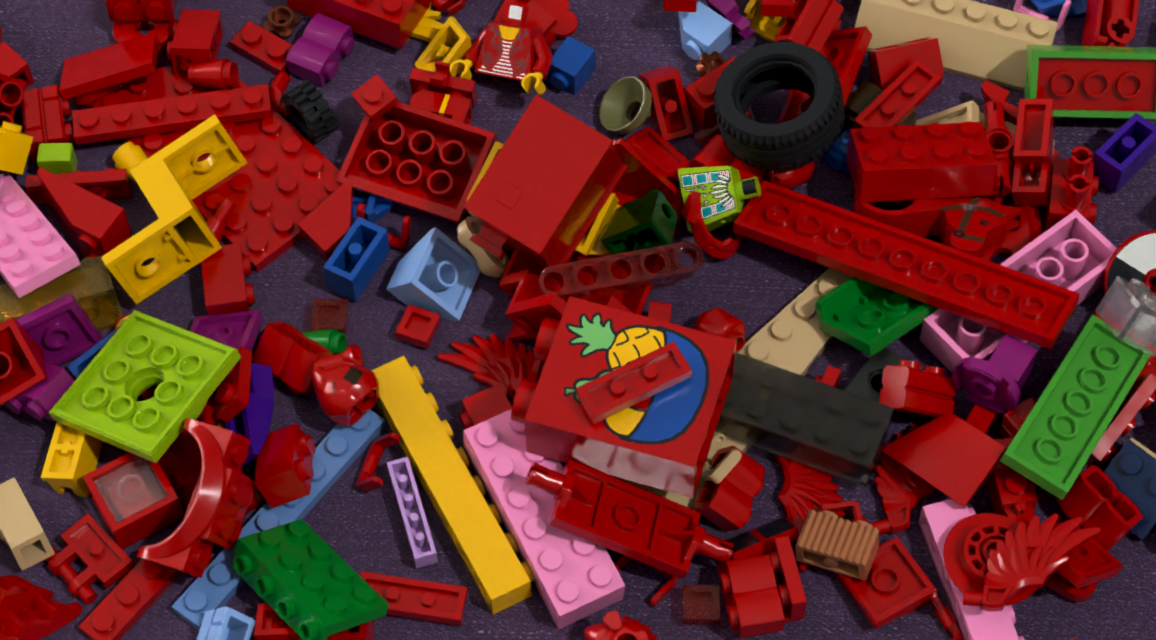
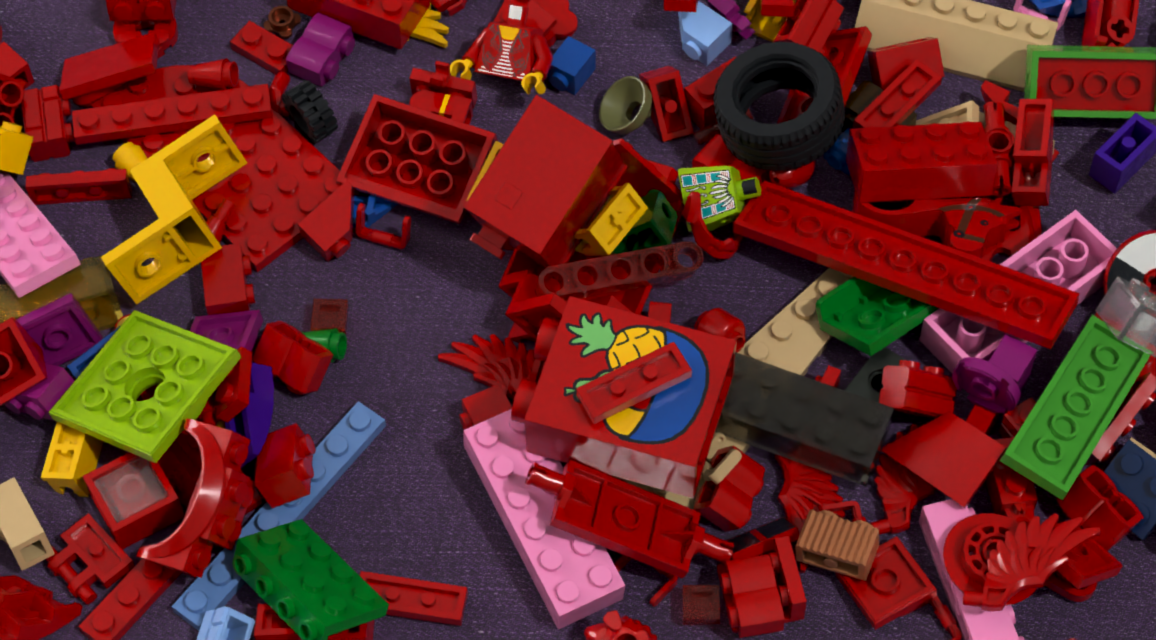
(57, 157): lime piece -> none
(86, 218): red slope -> none
(195, 38): red hinge -> none
(345, 386): red piece -> none
(356, 259): blue brick -> none
(366, 480): red piece -> none
(374, 97): red plate -> none
(412, 512): lavender piece -> none
(418, 326): red plate -> none
(435, 276): light blue slope -> none
(447, 46): yellow slope -> none
(451, 488): yellow brick -> none
(486, 262): tan plate -> none
(612, 222): none -> yellow hinge
(659, 153): red tile -> none
(708, 63): copper plate -> none
(1072, 187): red brick -> none

